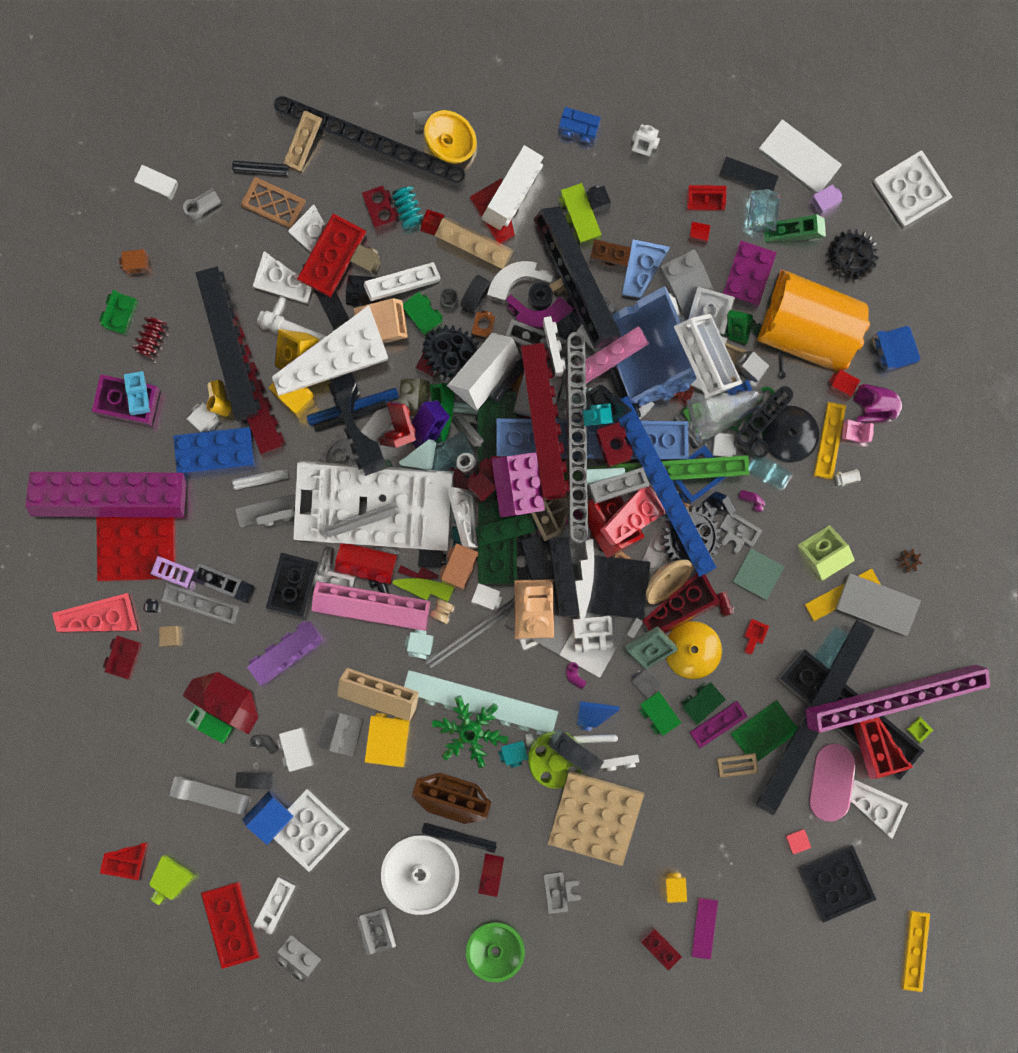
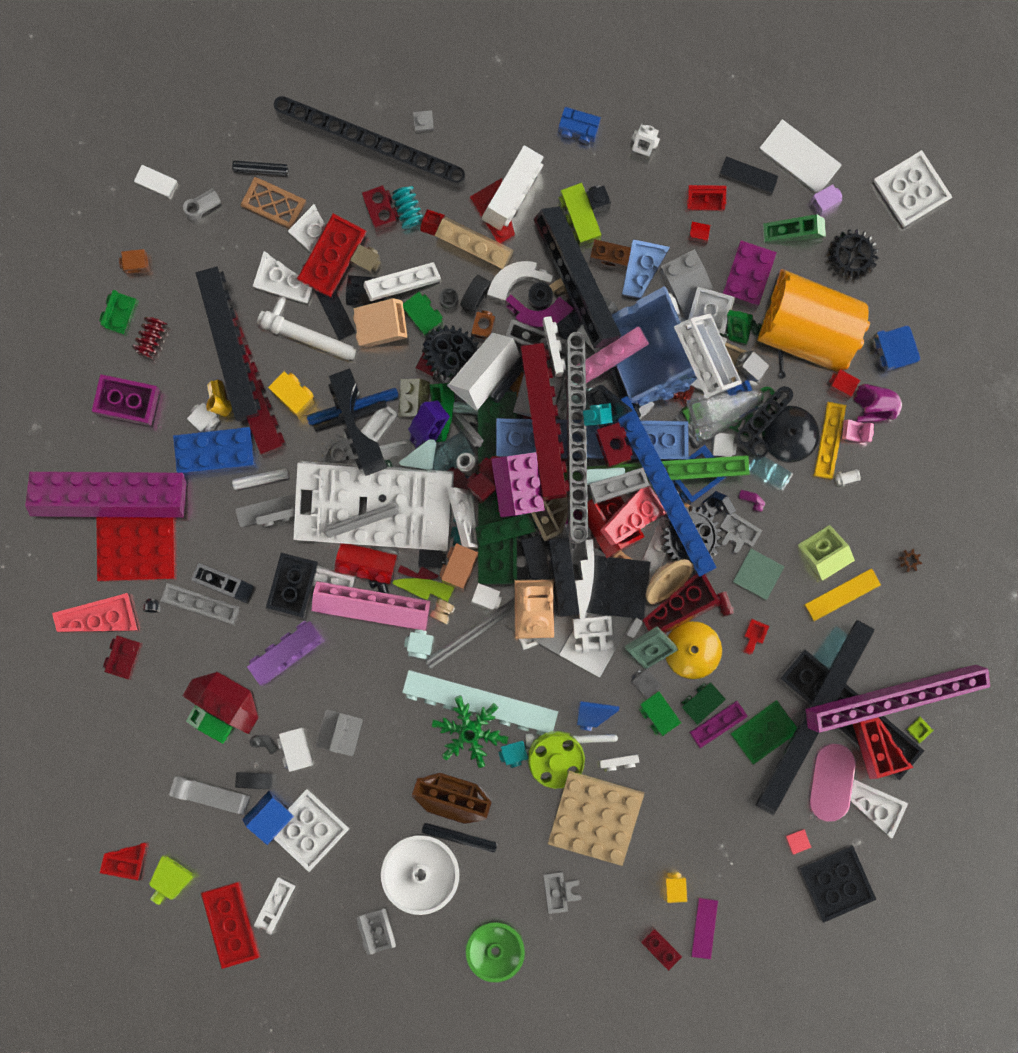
(137, 393): medium azure slope -> none
(169, 636): tan slope -> none
(185, 583): lavender slope -> none
(291, 346): yellow slope -> none
(296, 959): light grey bracket -> none
(302, 140): tan tile -> none
(325, 561): light grey axle -> none
(343, 351): white wing -> none
(378, 694): tan brick -> none
(387, 740): yellow brick -> none
(403, 429): red bracket -> none
(450, 136): yellow dish -> none
(491, 875): dark red slope -> none
(573, 676): magenta arm -> none
(575, 752): black slope -> none
(735, 765): tan tile -> none
(763, 211): clear light blue brick -> none
(878, 604): light grey tile -> none
(915, 951): yellow tile -> none

